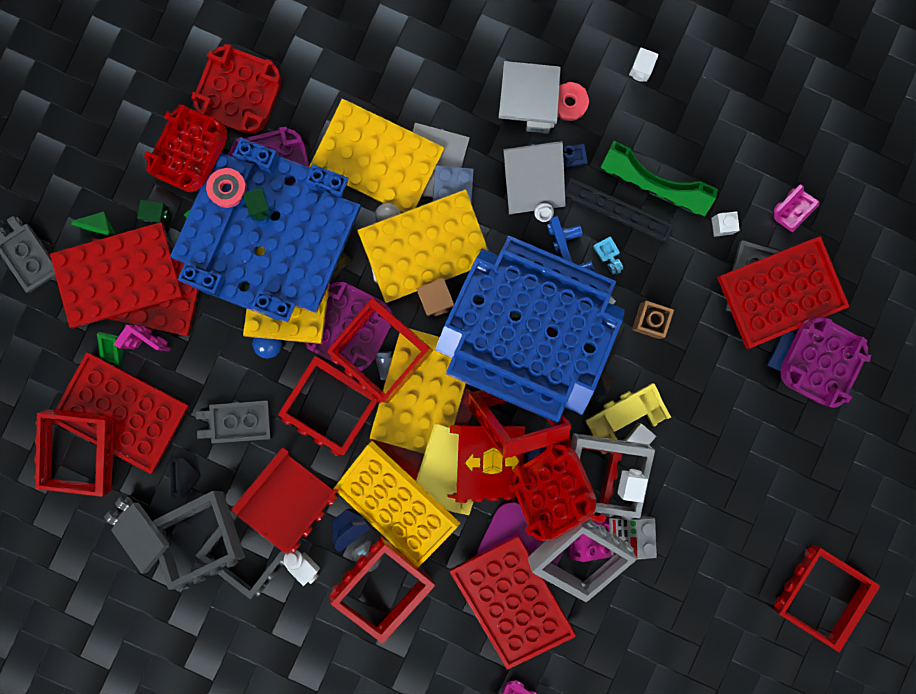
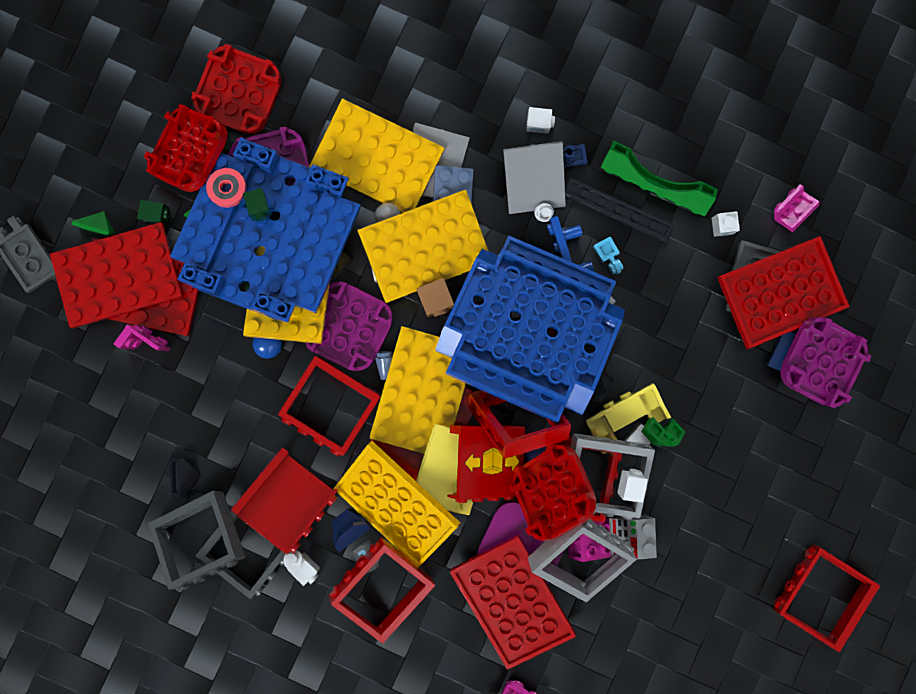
(104, 453): red window -> none
(107, 349): green slope -> none
(137, 534): dark grey tile -> none
(142, 413): red plate -> none
(236, 422): dark grey tile -> none
(352, 371): red window -> none
(530, 92): light grey piece -> none
(581, 99): coral tile -> none
(643, 65): white brick -> none
(652, 319): medium nougat head -> none
(668, 436): none -> green tile

